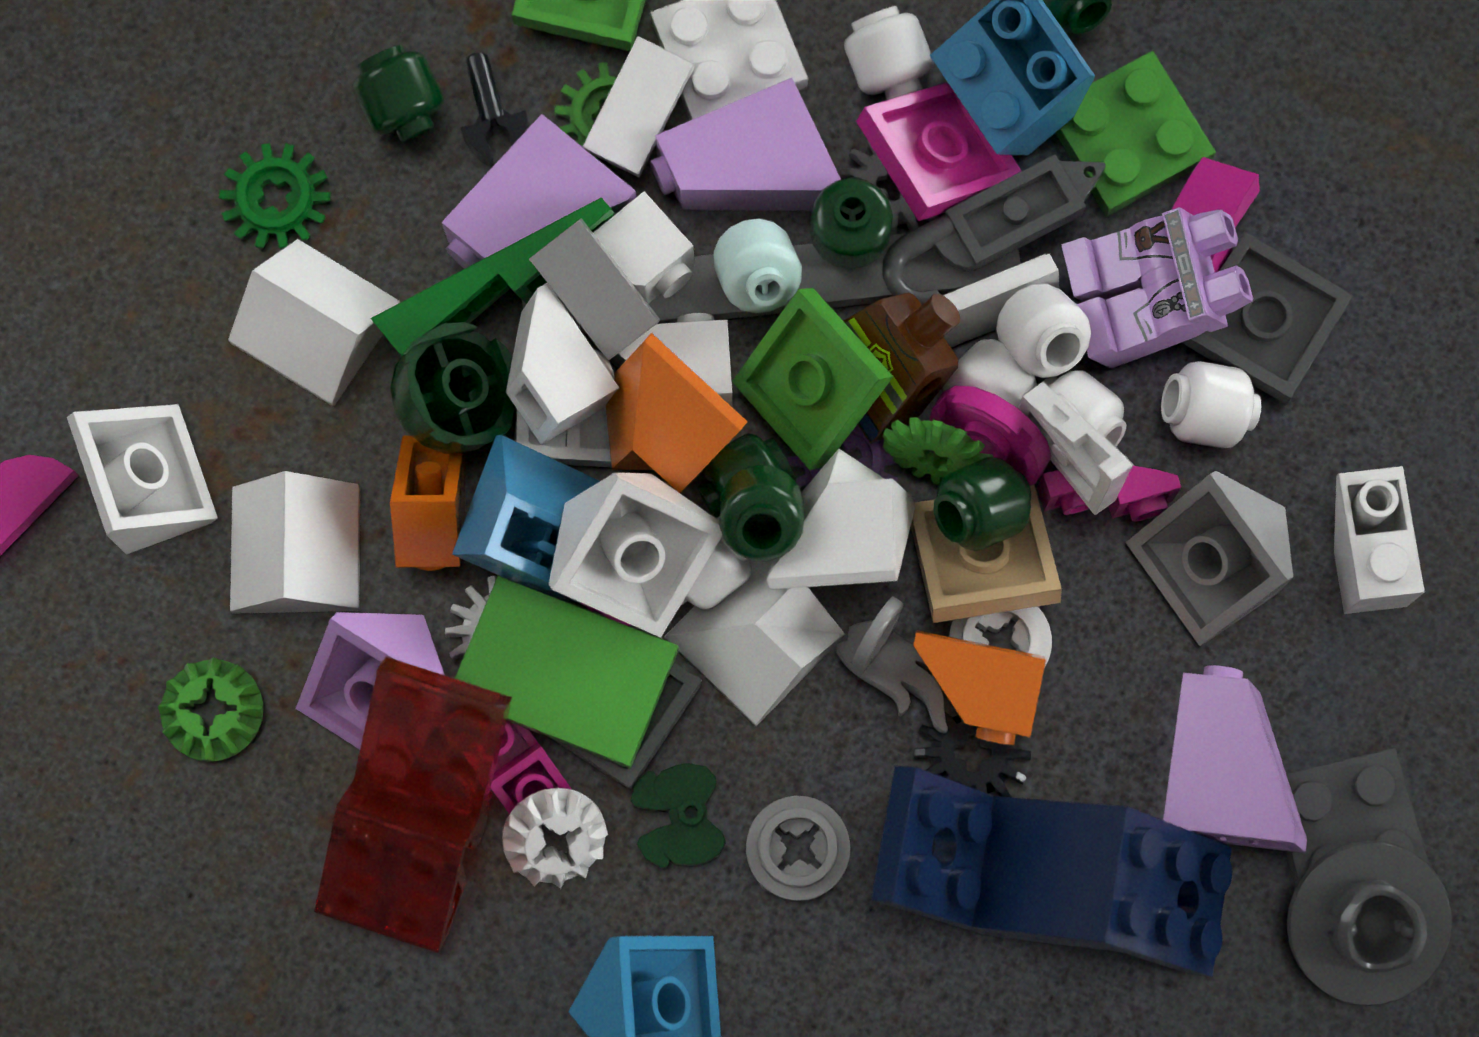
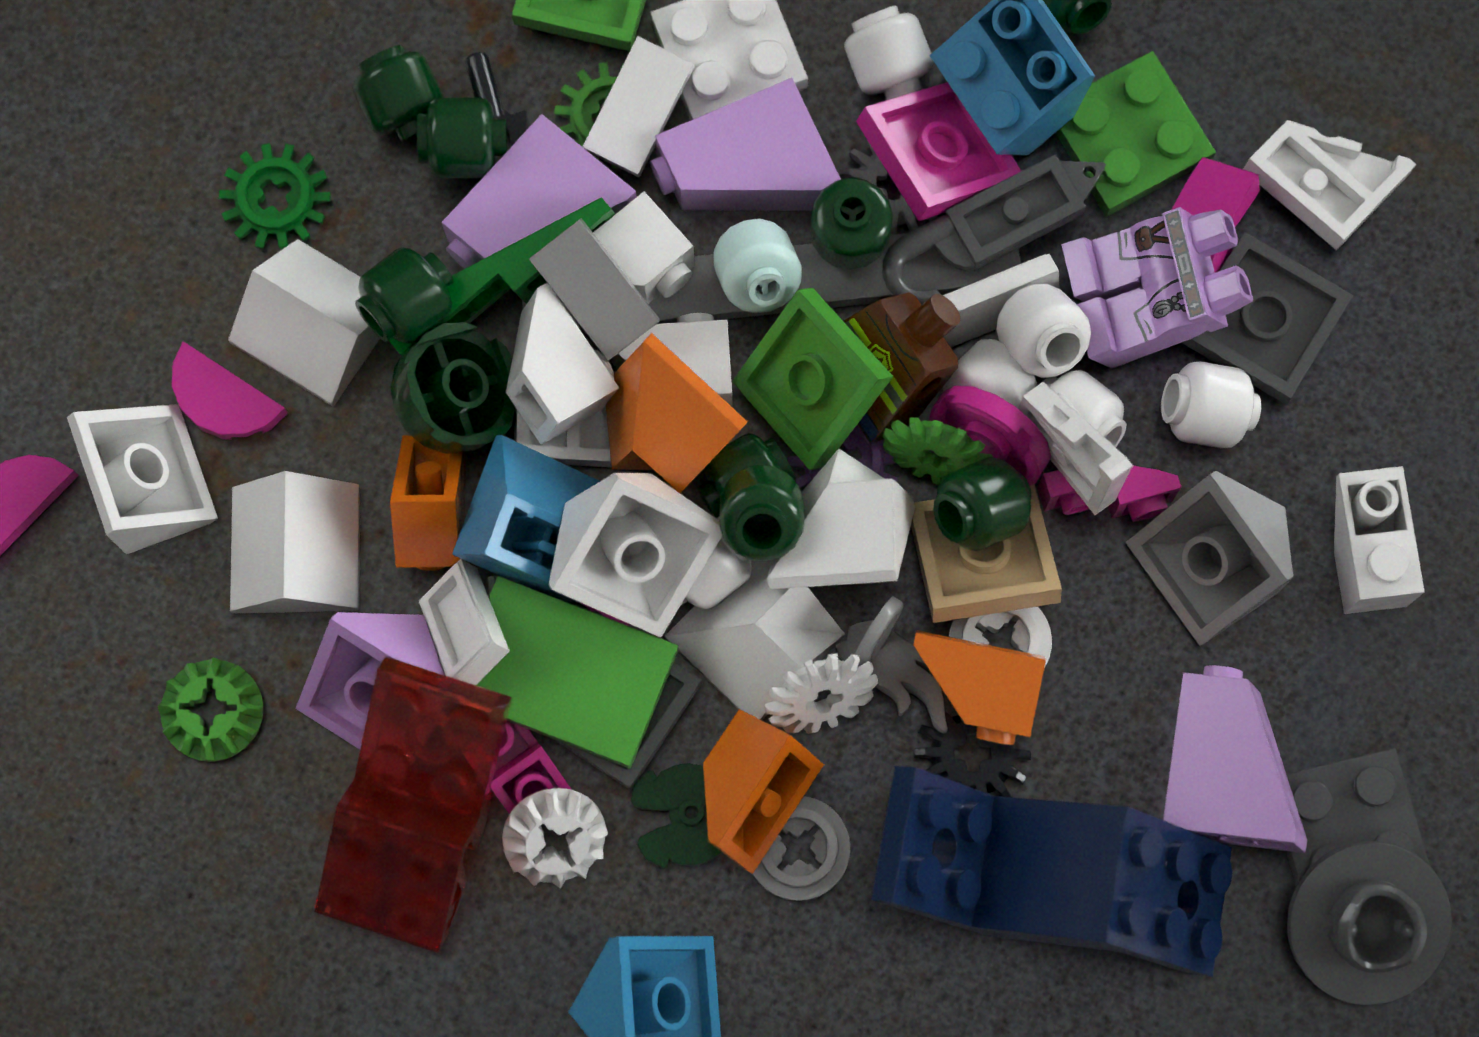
(219, 399): none -> dark pink tile
(405, 295): none -> dark green head
(460, 137): none -> dark green head
(463, 624): none -> white tile
(753, 787): none -> orange slope
(795, 703): none -> white gear
(1325, 179): none -> white wing

